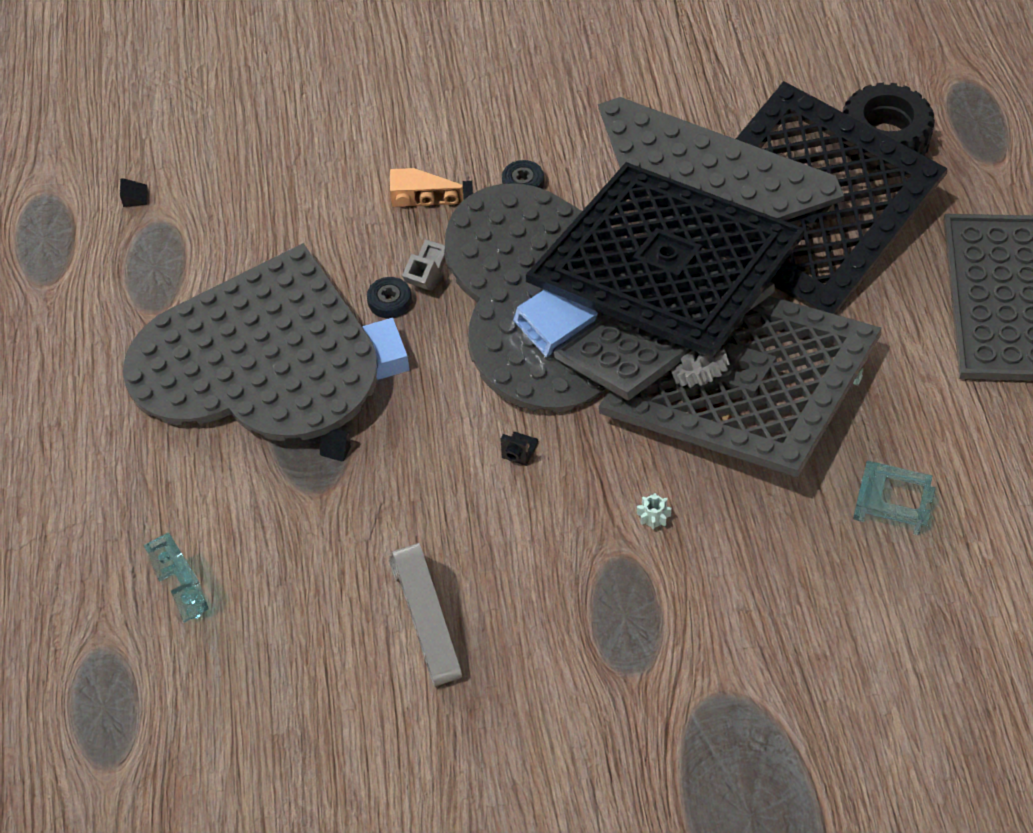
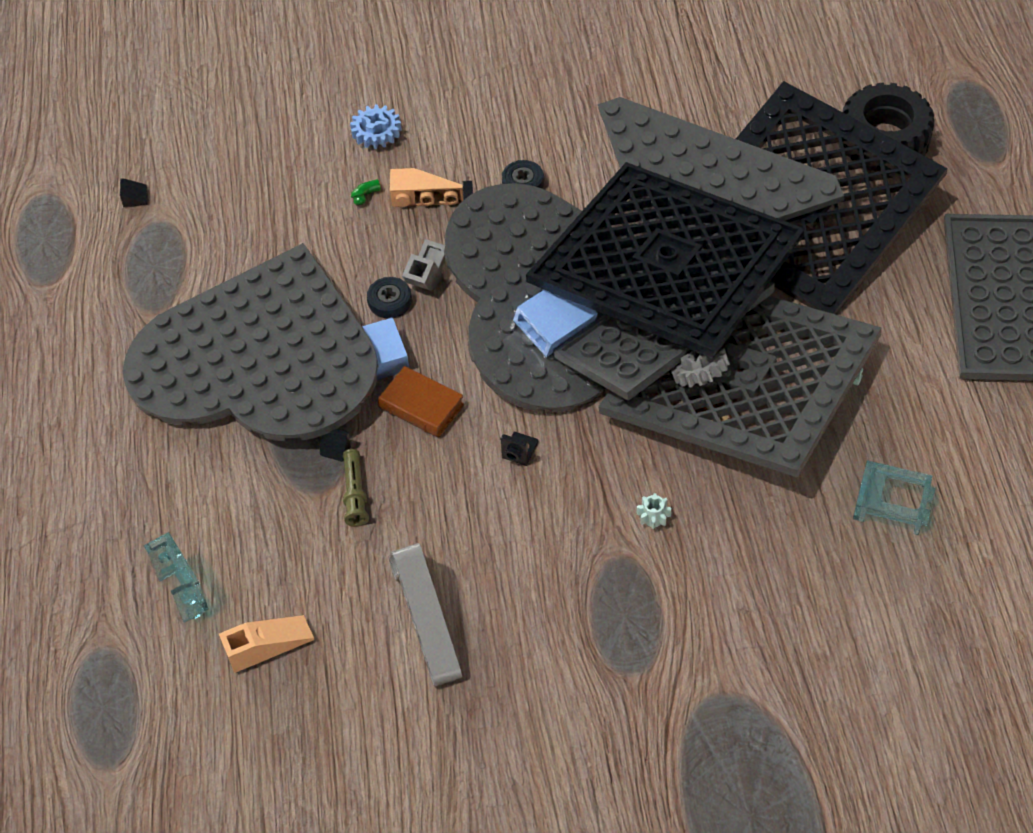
(264, 639): none -> light nougat slope
(355, 497): none -> olive pin
(364, 189): none -> green arm
(375, 126): none -> light blue gear
(421, 401): none -> dark orange piece

